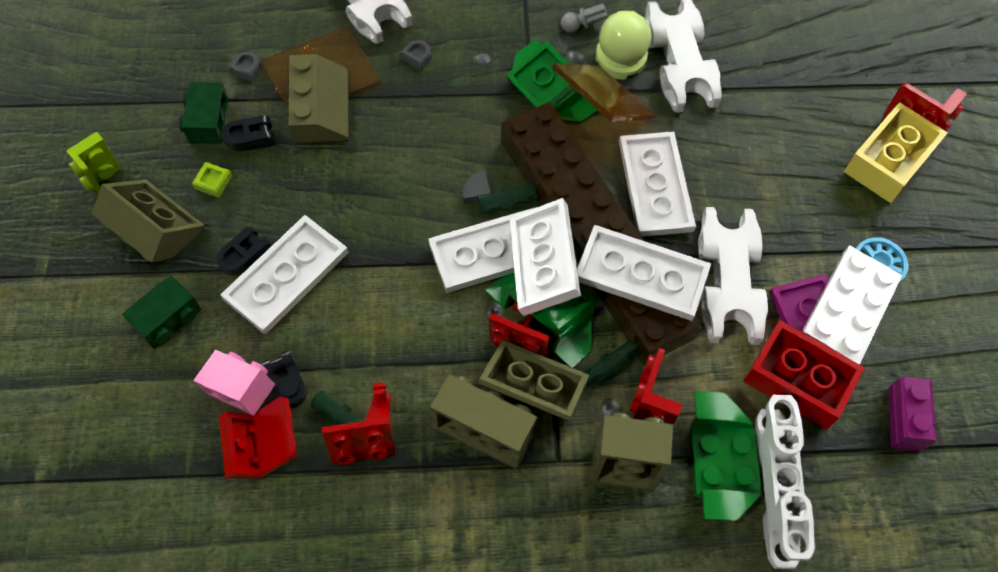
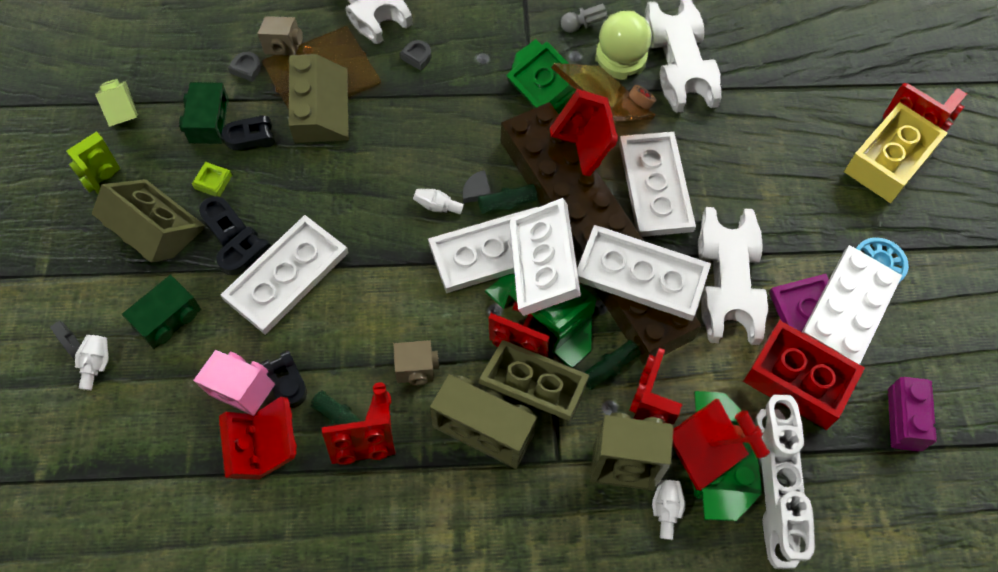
(66, 338): none -> dark grey tile
(91, 359): none -> white piece
(116, 102): none -> yellowish green slope
(217, 212): none -> black plate
(280, 35): none -> dark tan brick
(415, 362): none -> dark tan brick
(437, 201): none -> white piece
(590, 125): none -> red bracket
(642, 97): none -> medium nougat tile
(668, 506): none -> white piece
(712, 444): none -> red plate

